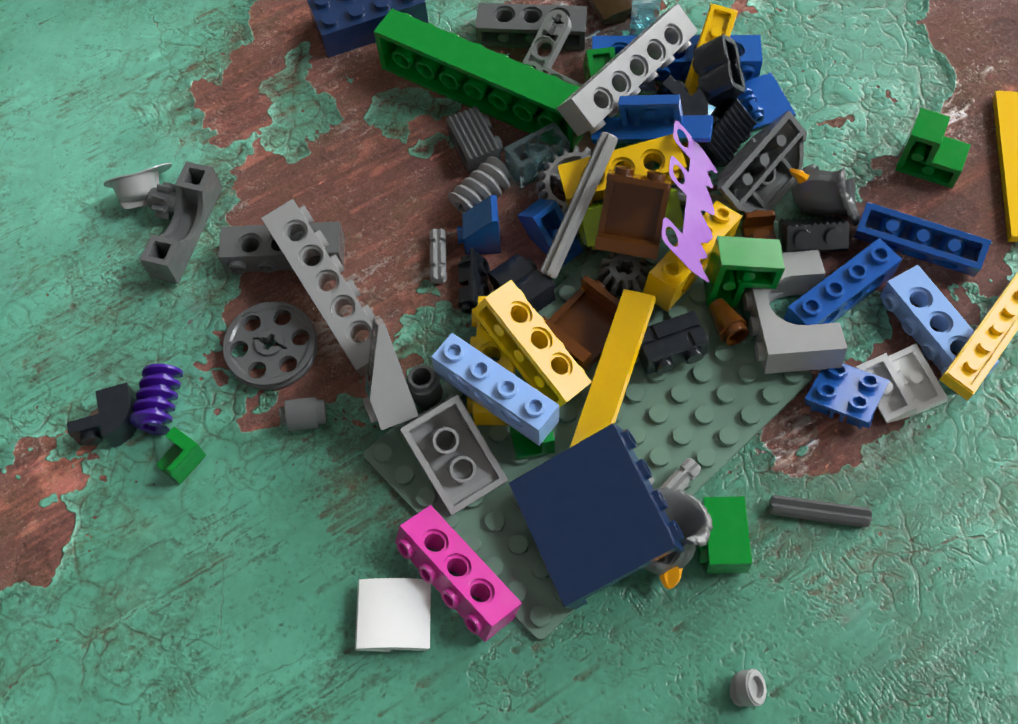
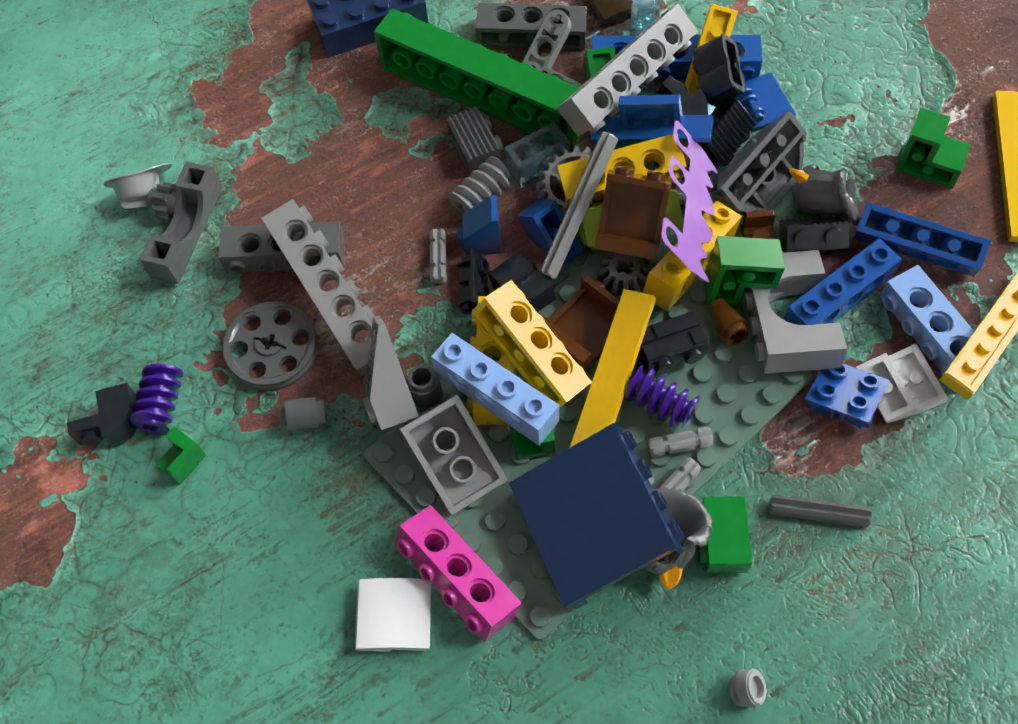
(661, 398): none -> dark purple piece
(680, 442): none -> light grey axle

